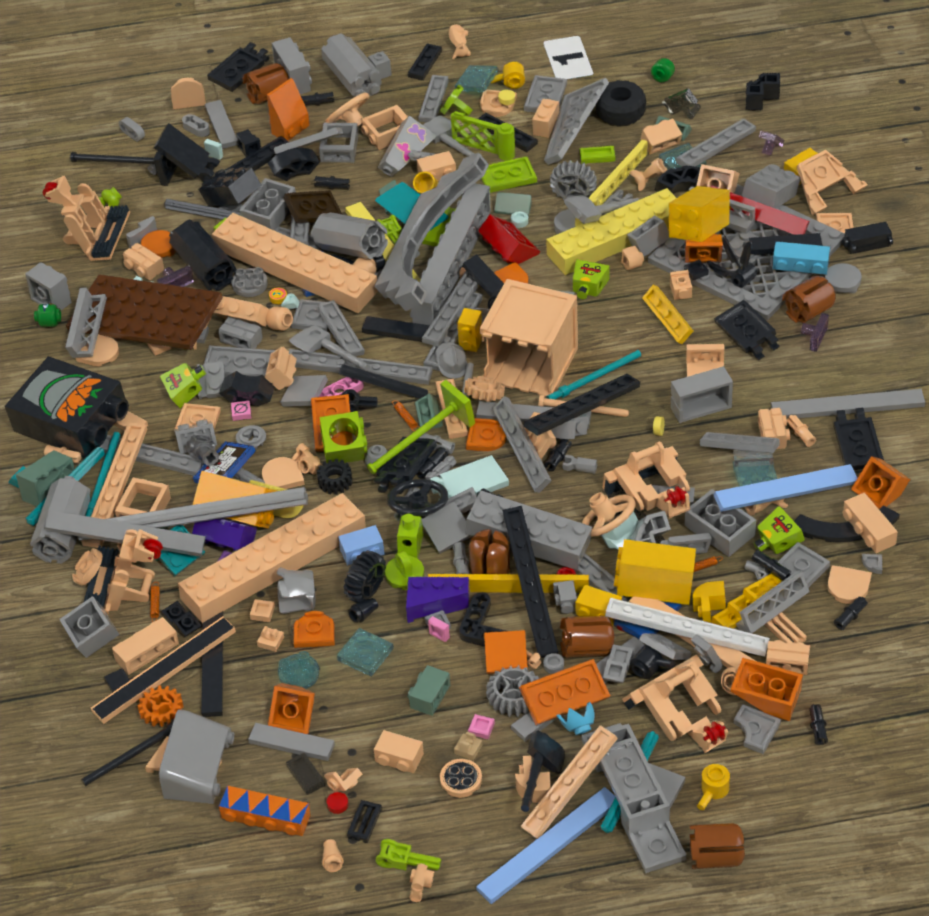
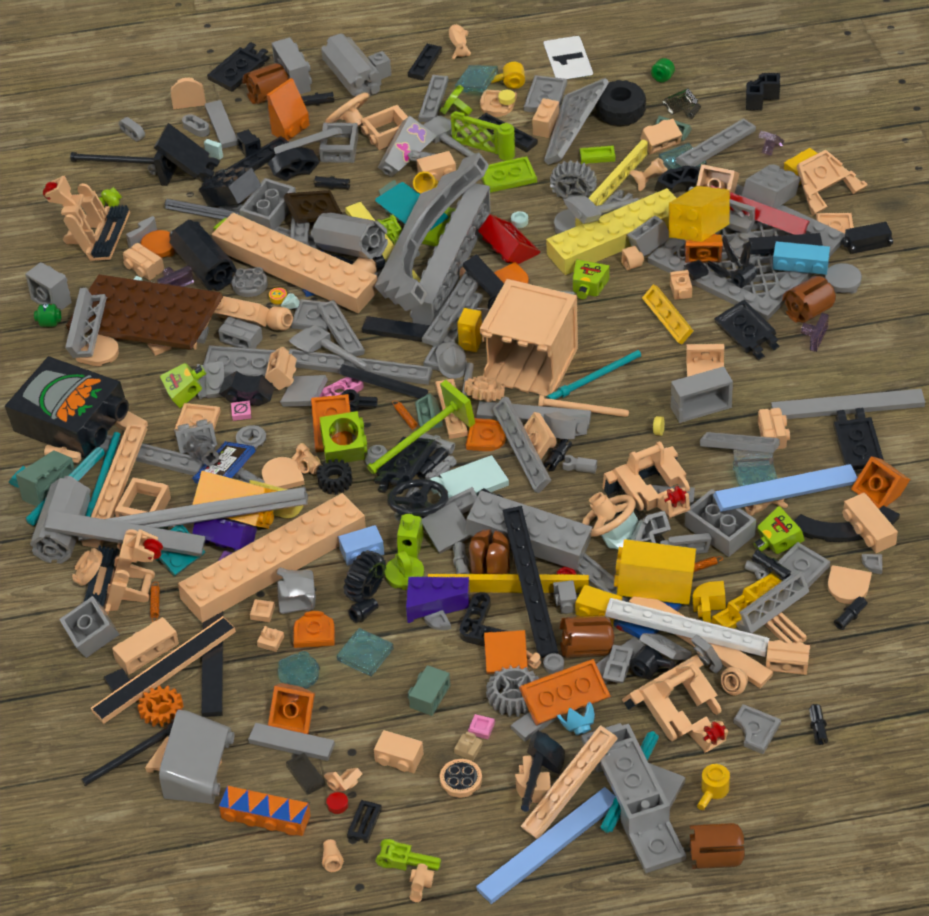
(180, 619): black slope -> none
(438, 629): bright pink tile -> none
(510, 203): sand green slope -> none
(581, 404): black tile -> none
(768, 687): orange slope -> none
(801, 430): light nougat axle -> none

